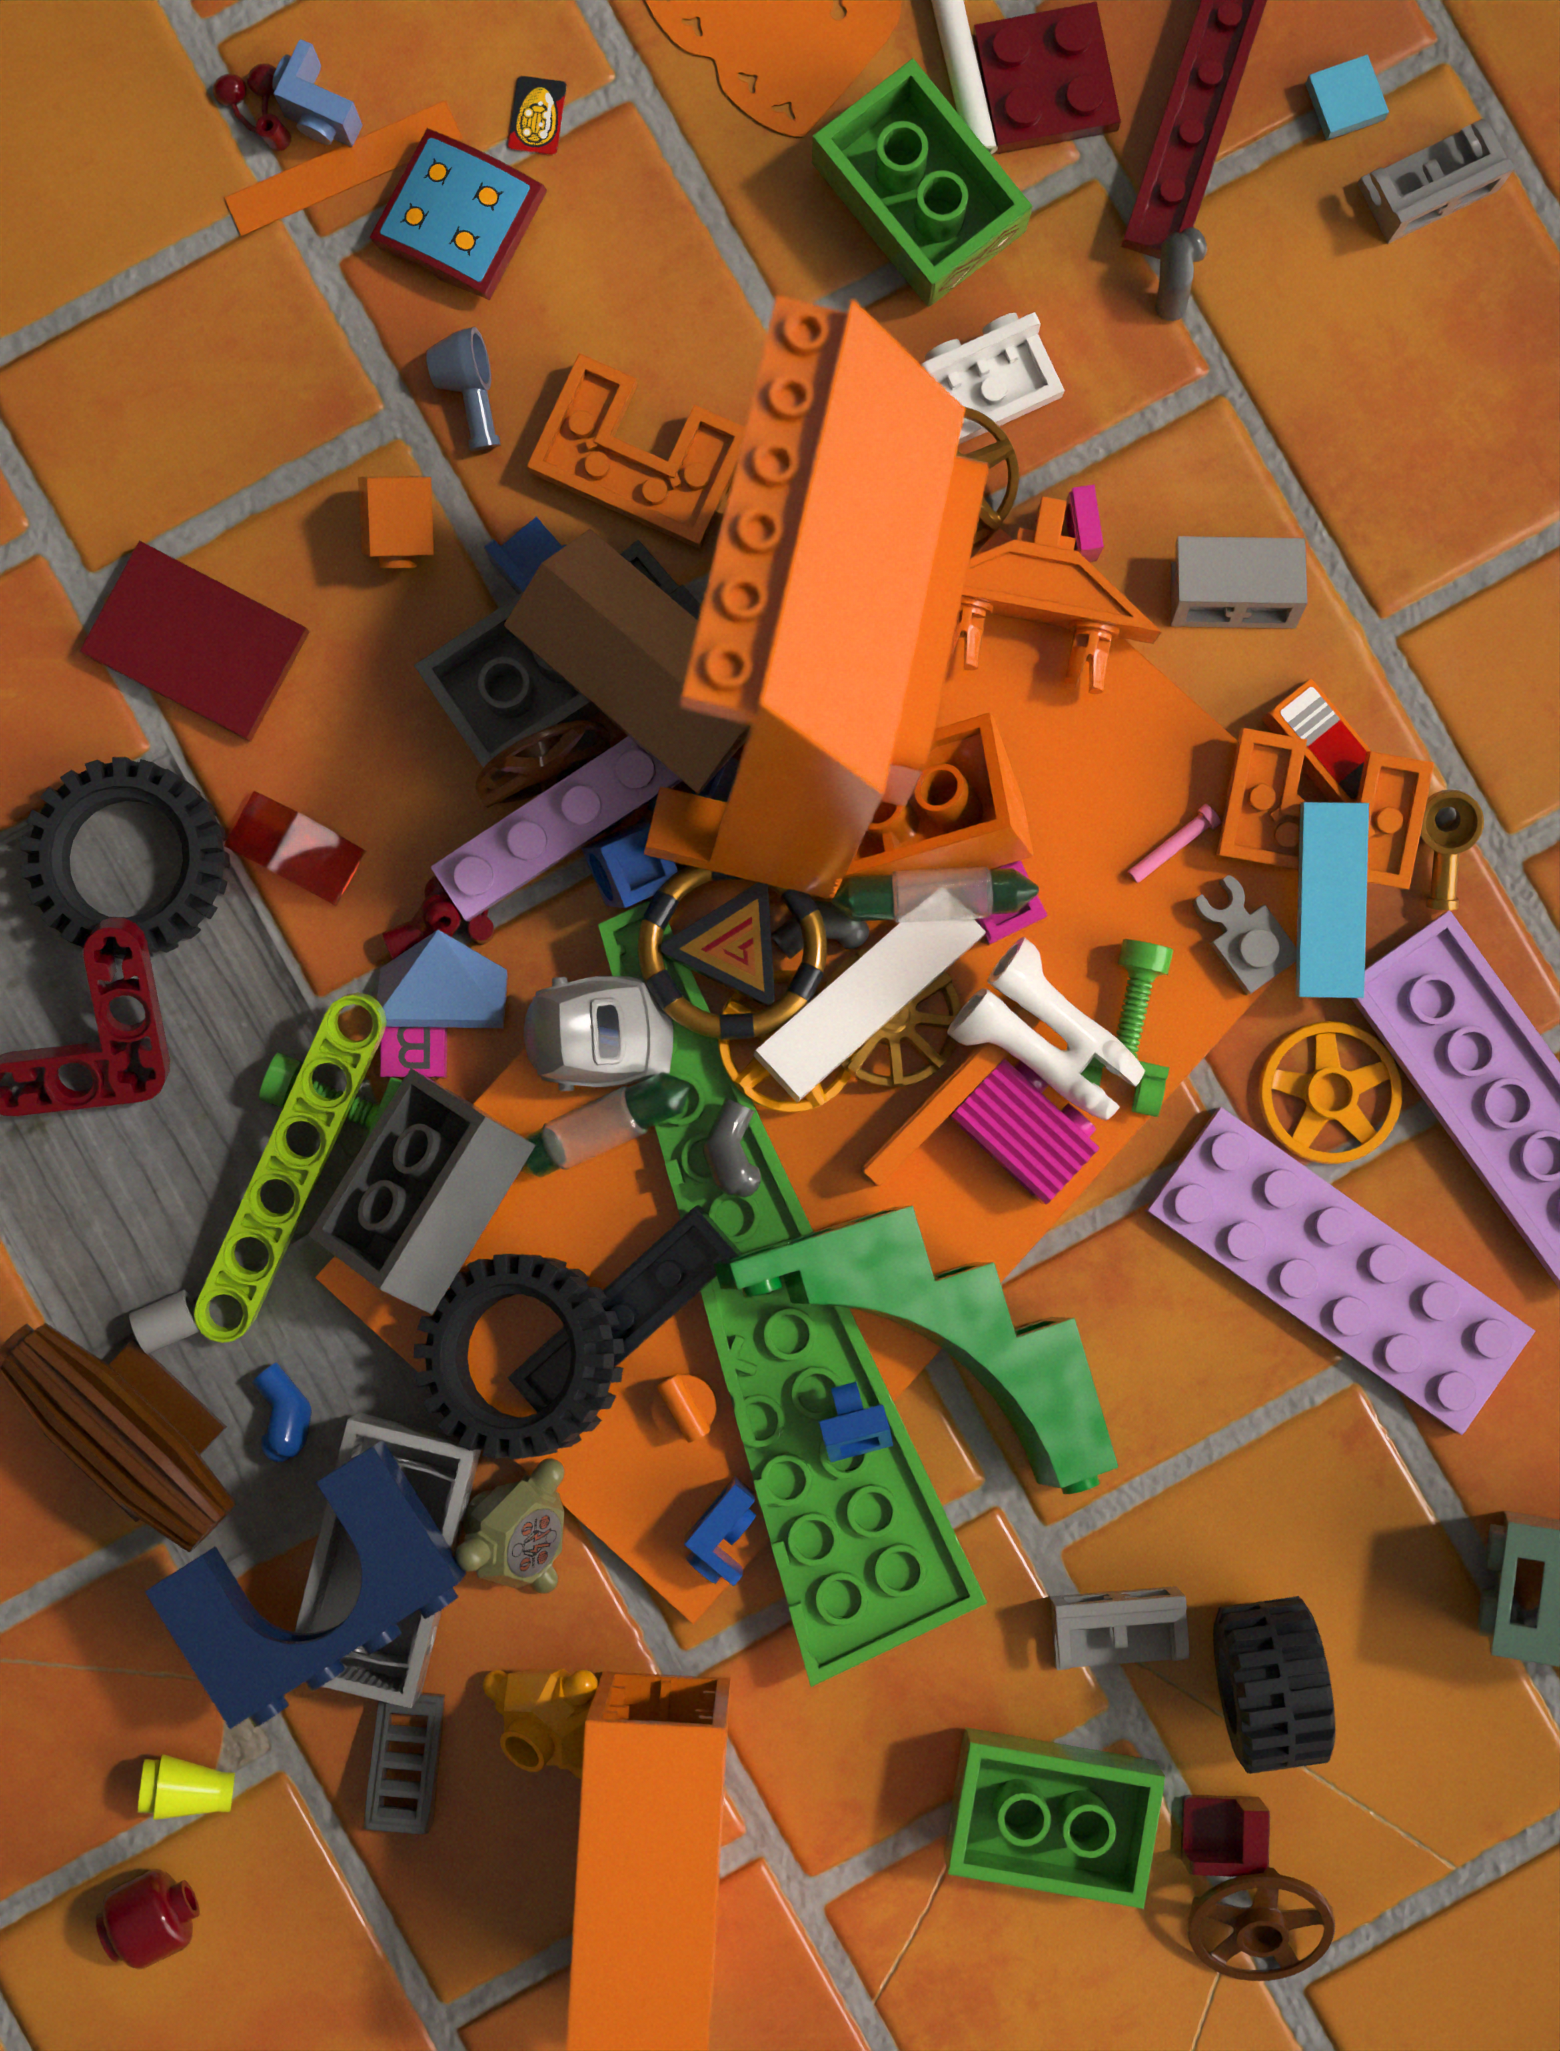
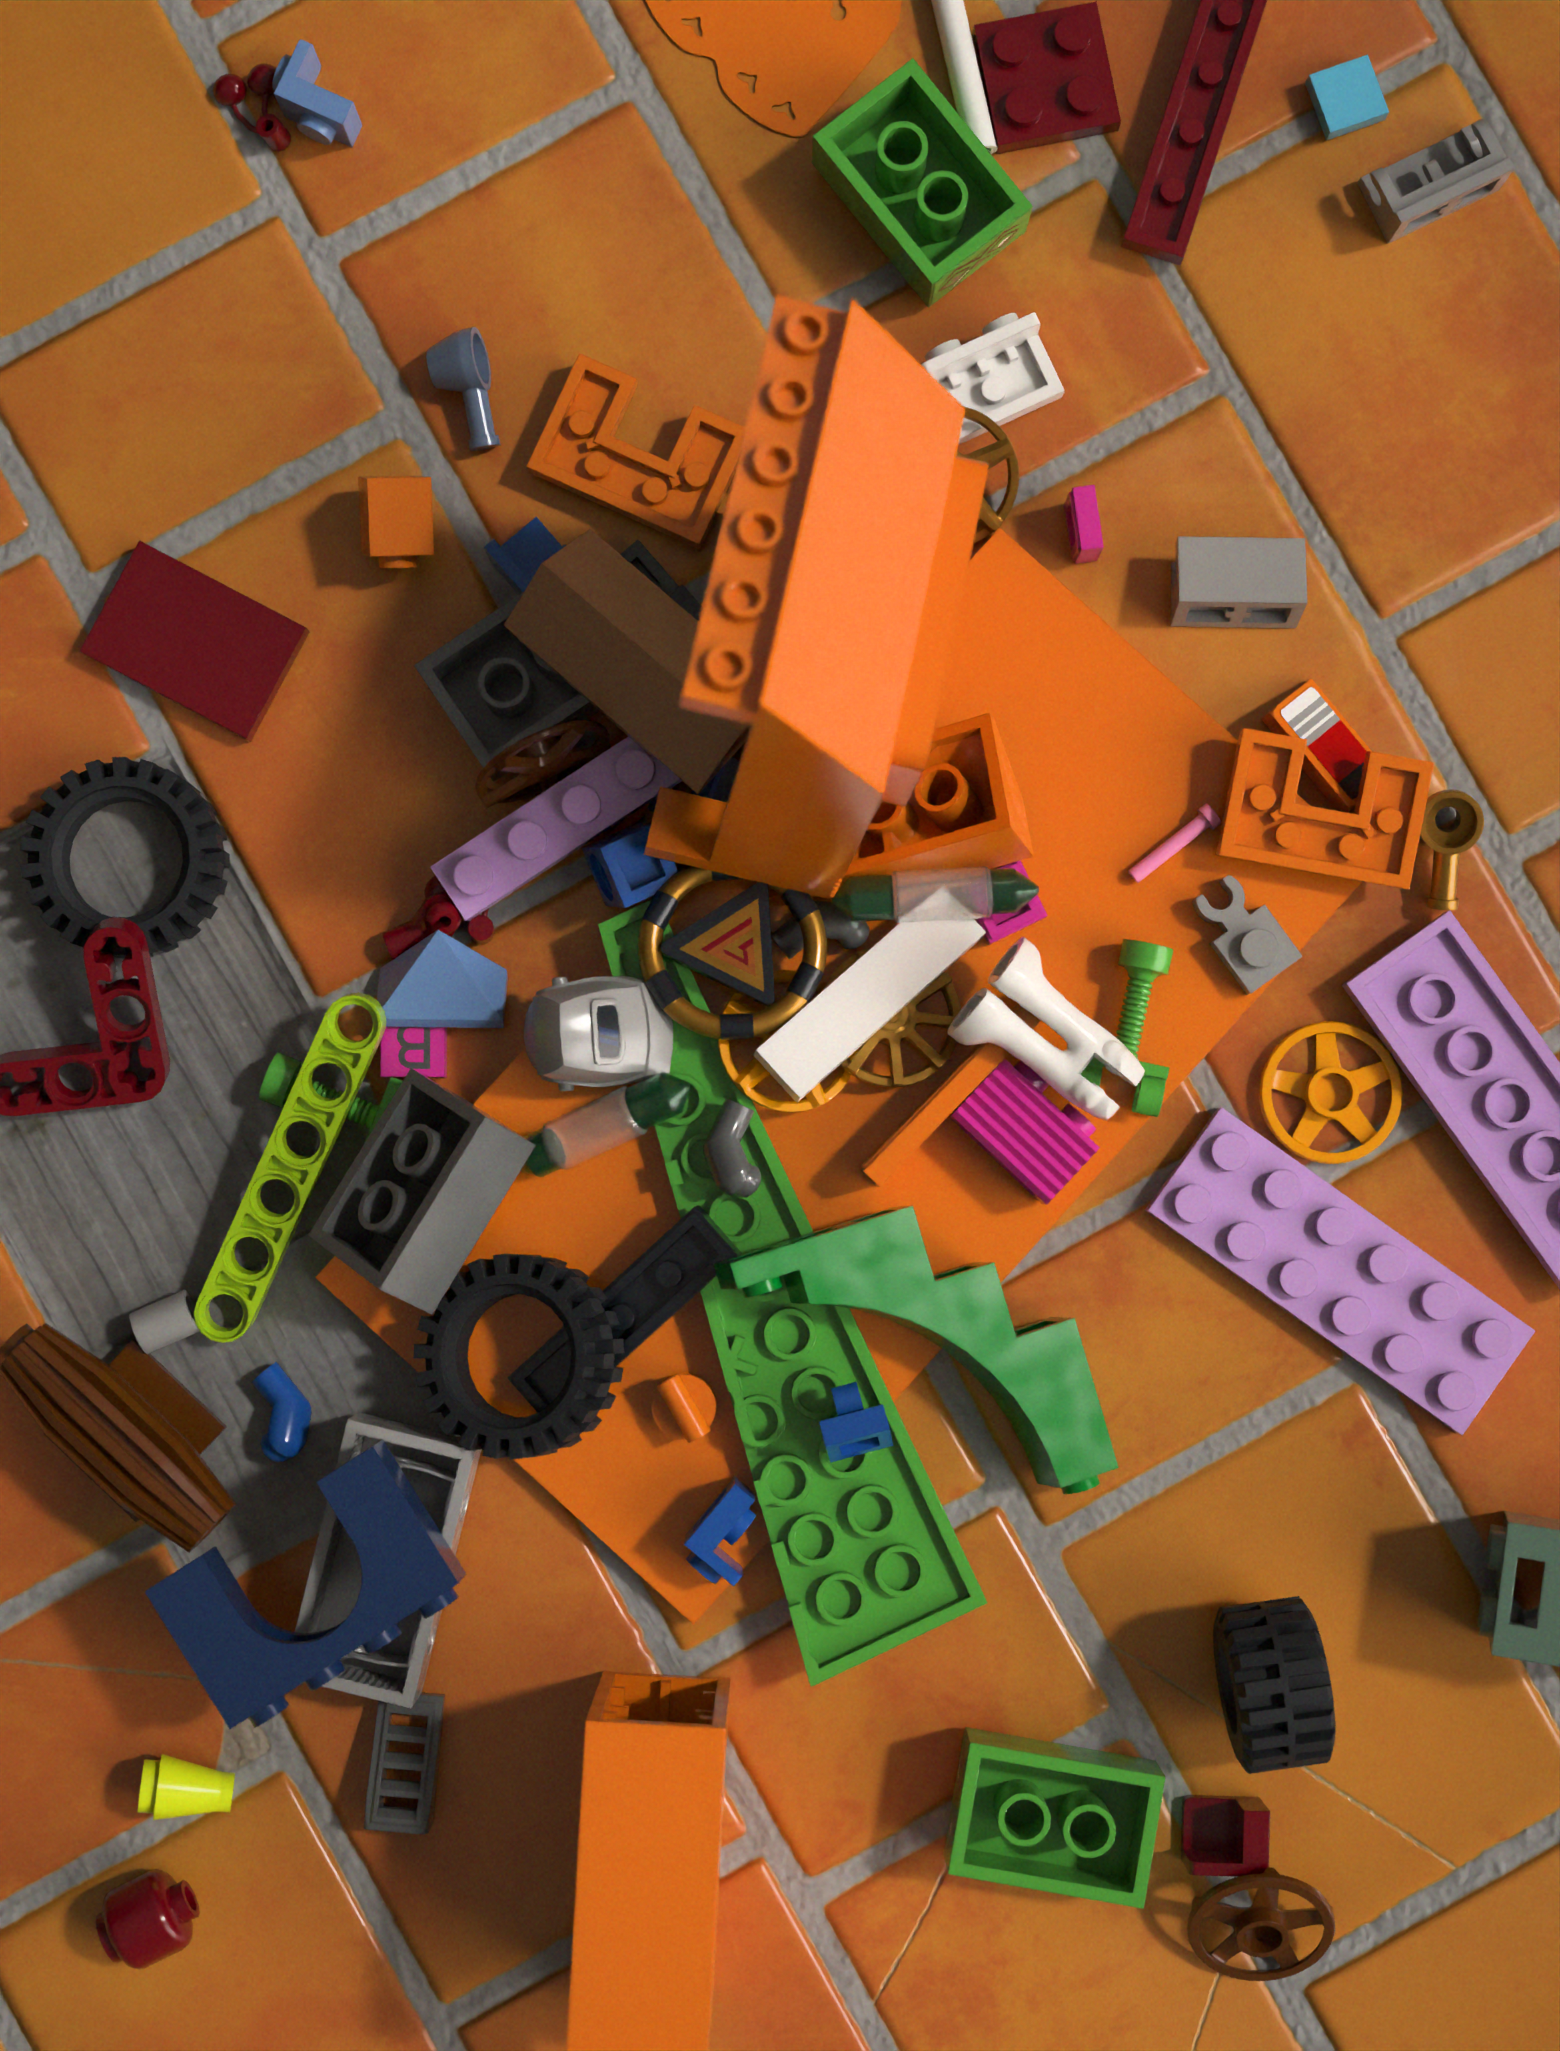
(295, 847): clear red slope -> none
(337, 169): orange sticker -> none
(458, 213): dark azure slope -> none
(516, 1531): olive rock -> none
(537, 115): sticker -> none
(543, 1716): light orange rock -> none
(1051, 584): orange connector -> none
(1119, 1627): light grey hinge -> none
(1177, 271): dark grey arm -> none
(1332, 899): medium azure tile -> none

